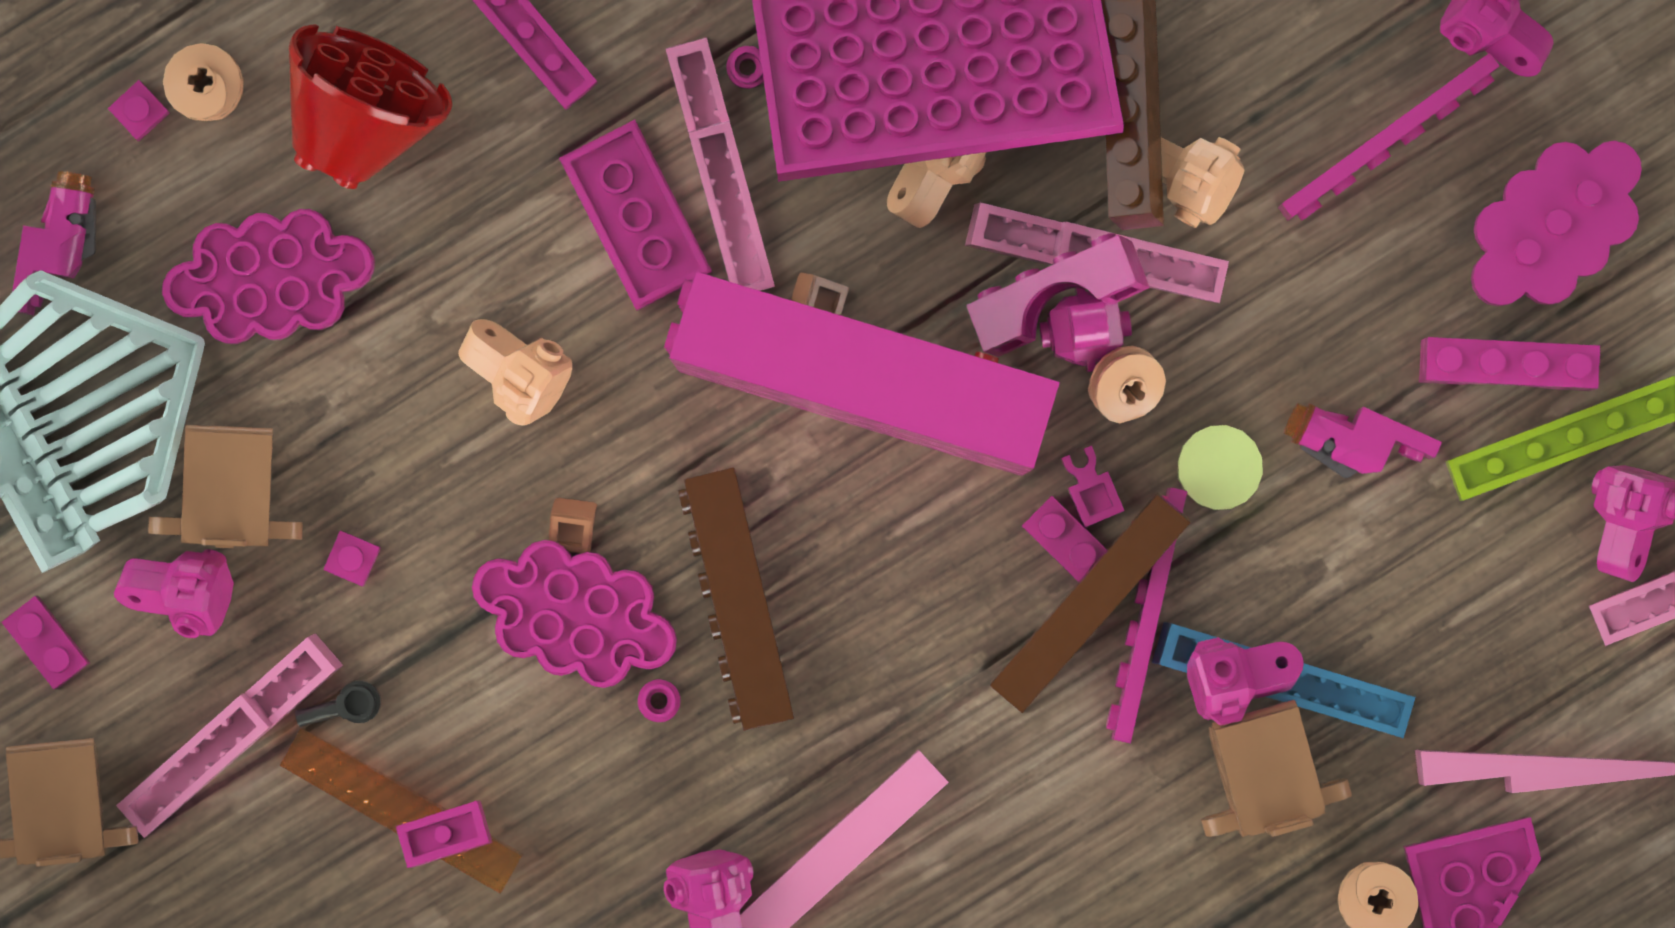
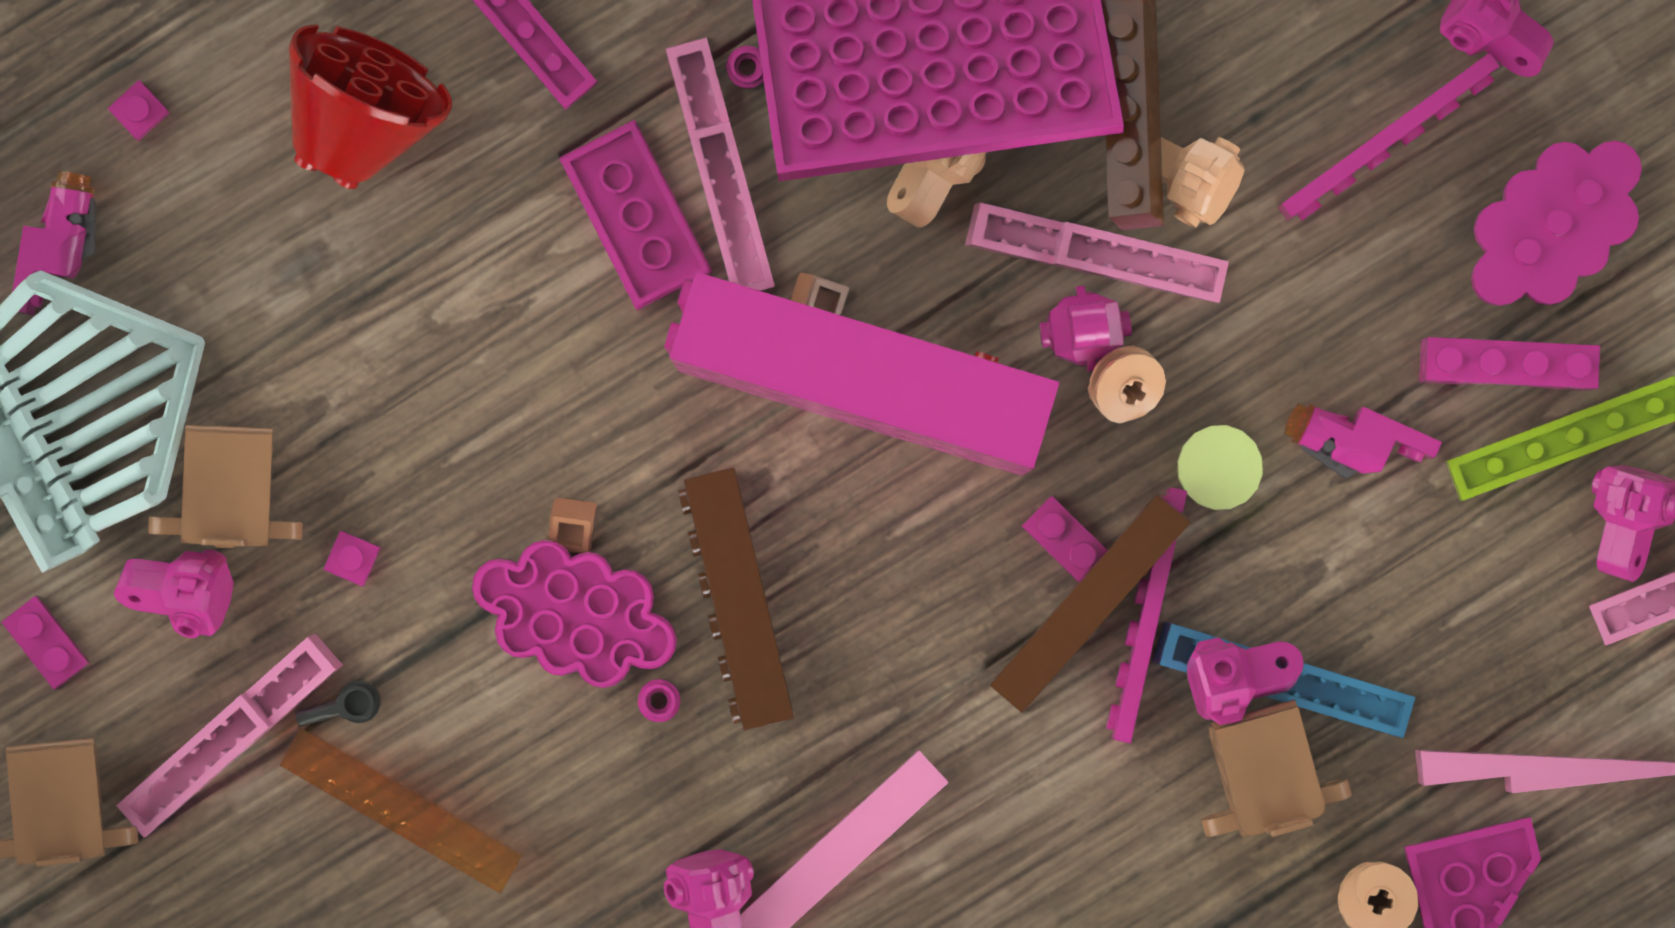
(190, 65): light nougat piece -> none
(268, 276): dark pink plate -> none
(444, 834): dark pink plate -> none
(522, 376): light nougat piece -> none
(1009, 315): dark pink arch -> none
(1094, 494): dark pink plate -> none

